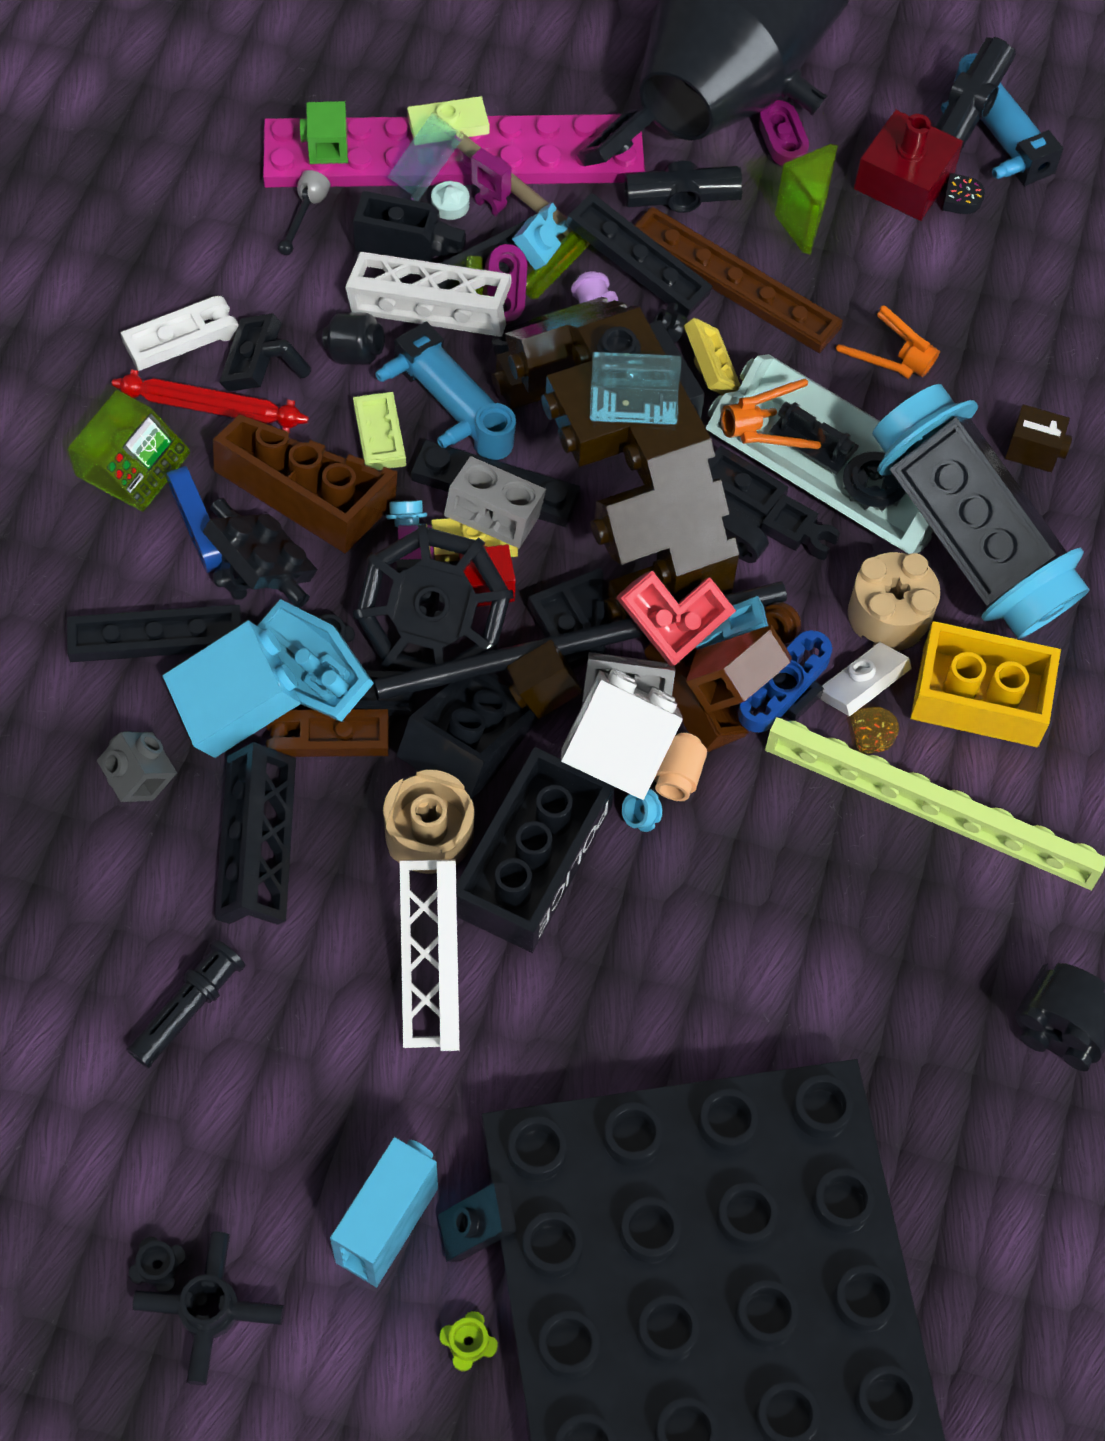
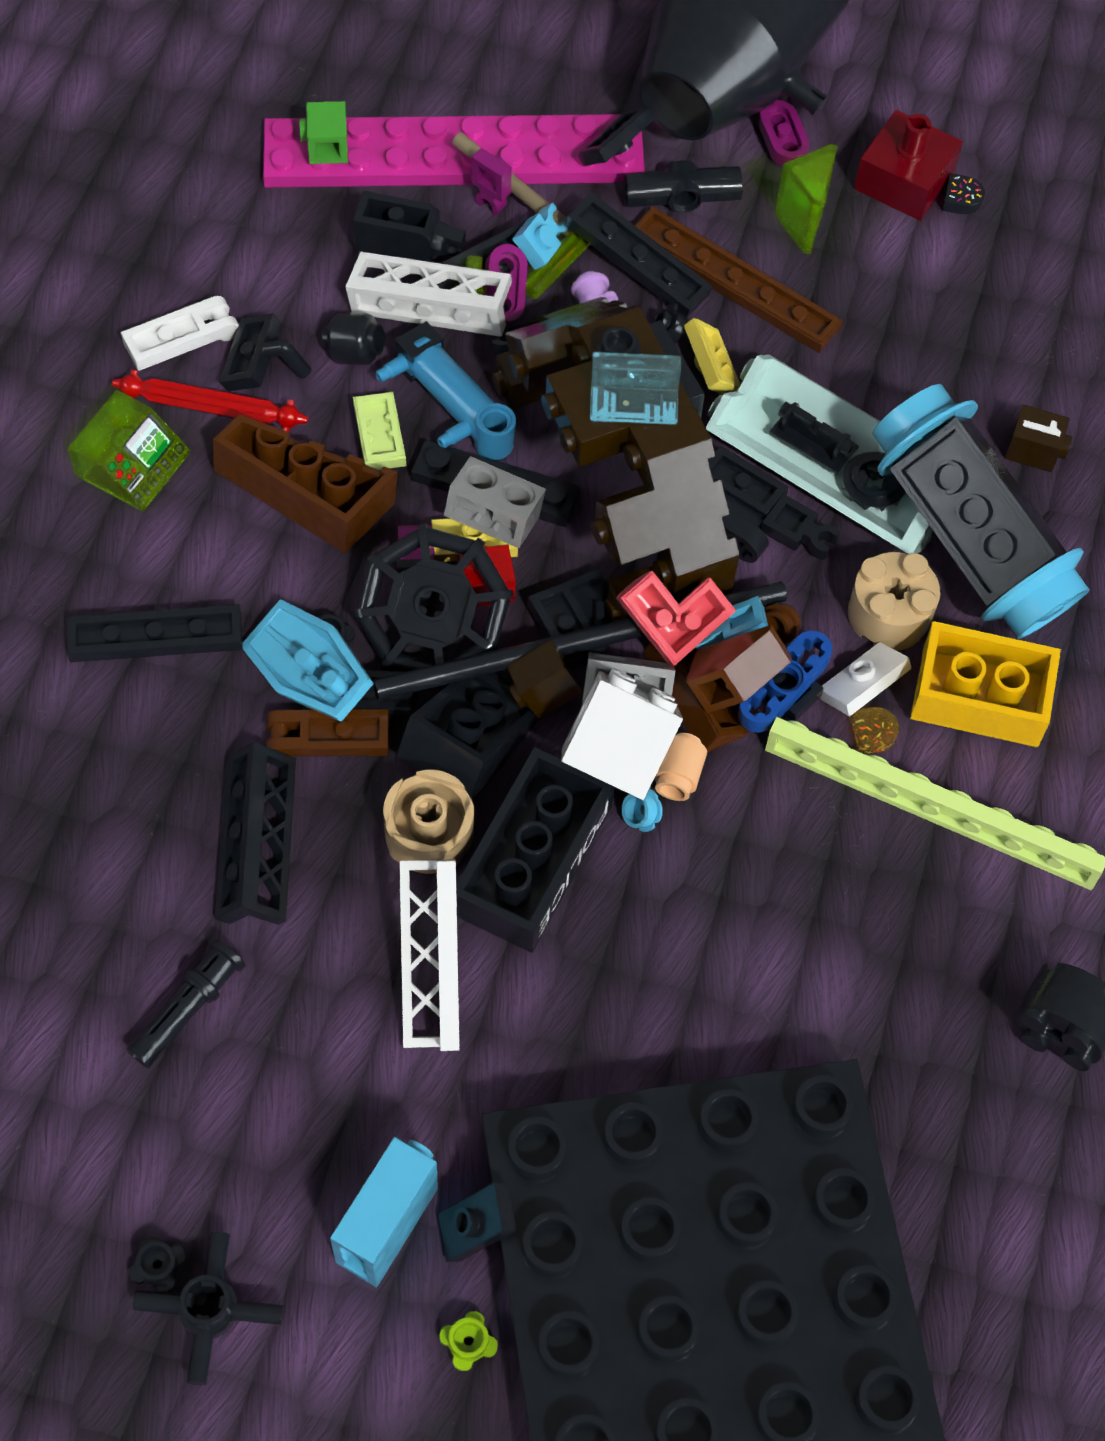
(136, 766): dark grey brick -> none
(194, 516): blue beam -> none
(225, 578): black plate -> none
(232, 688): medium azure brick -> none
(260, 551): black plate -> none
(310, 190): hinge -> none
(406, 512): medium azure plate -> none
(425, 156): clear light blue panel -> none
(451, 199): light aqua tile -> none
(463, 114): yellowish green plate -> none
(746, 417): orange plant -> none
(916, 353): orange plant -> none
(976, 89): black piece -> none
(1032, 152): dark azure piece -> none

